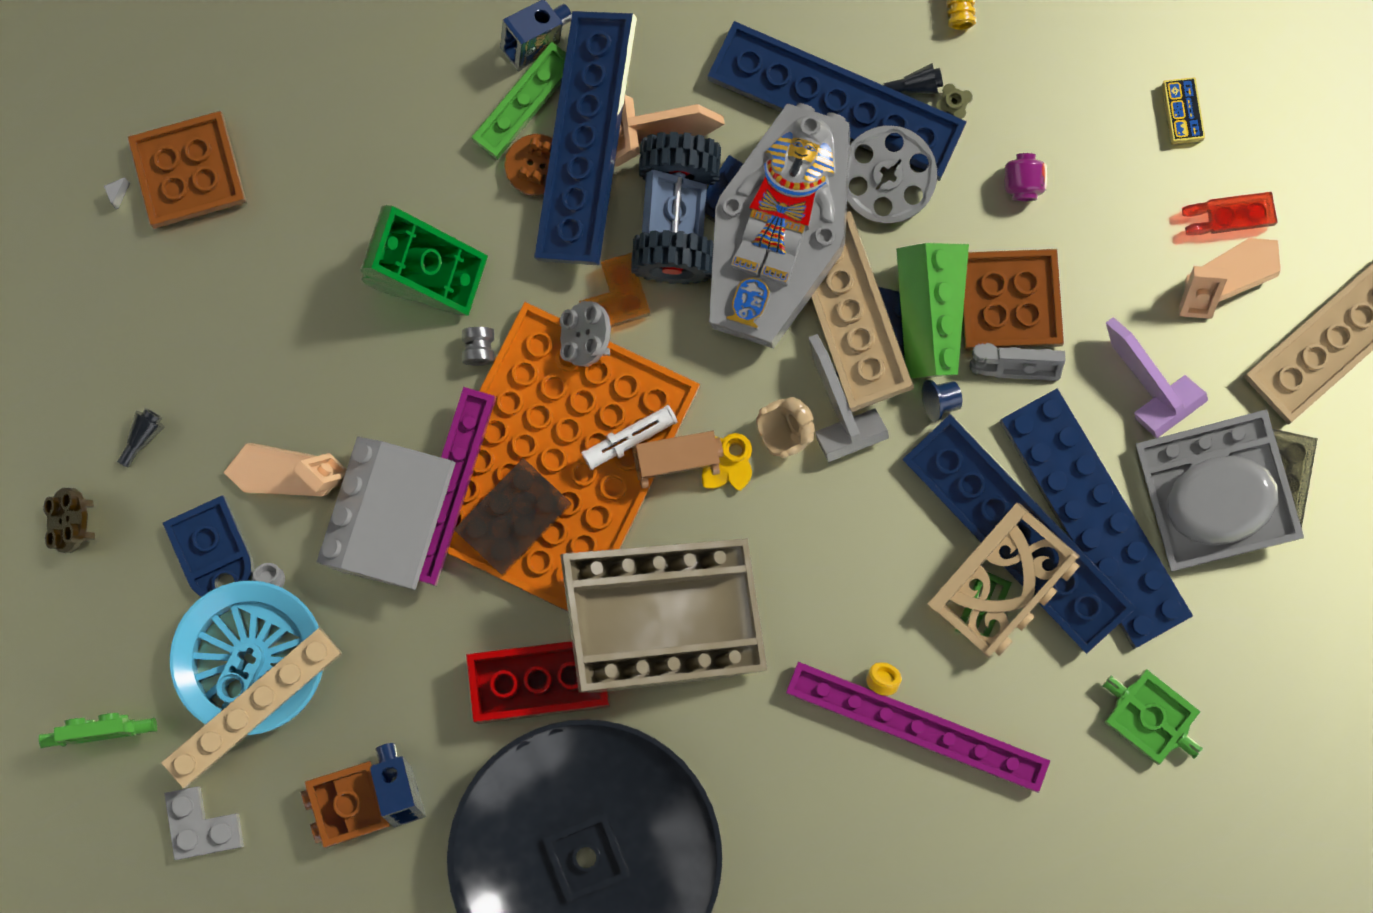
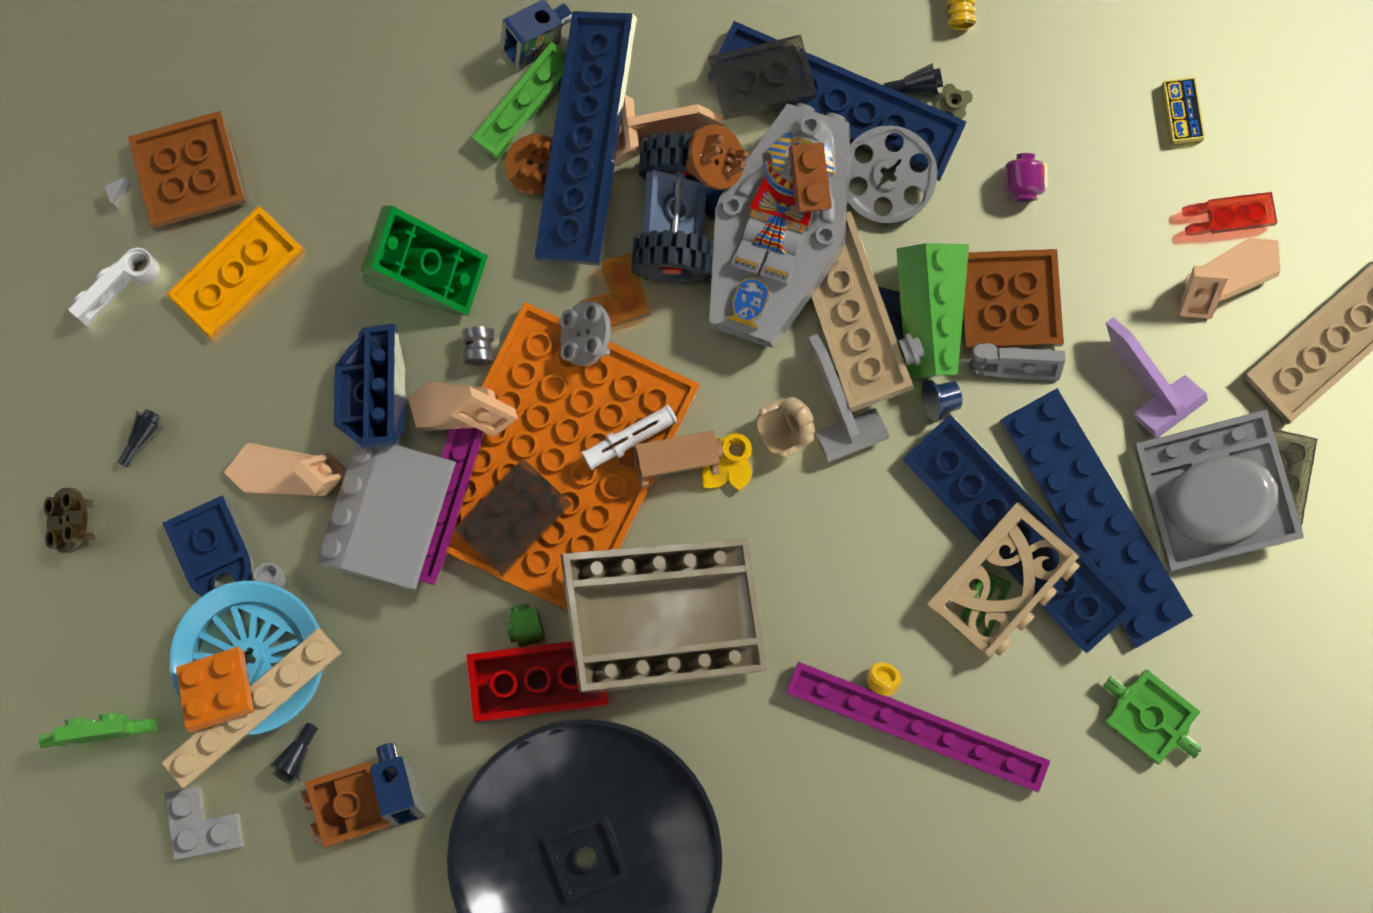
(112, 281): none -> white plate
(214, 689): none -> orange plate
(235, 272): none -> light orange tile
(291, 761): none -> black cone
(371, 388): none -> dark blue wedge
(459, 406): none -> light nougat piece
(525, 625): none -> bright green plate
(718, 145): none -> dark orange plate
(762, 77): none -> clear smoke plate
(810, 177): none -> dark orange plate
(911, 349): none -> light grey plate

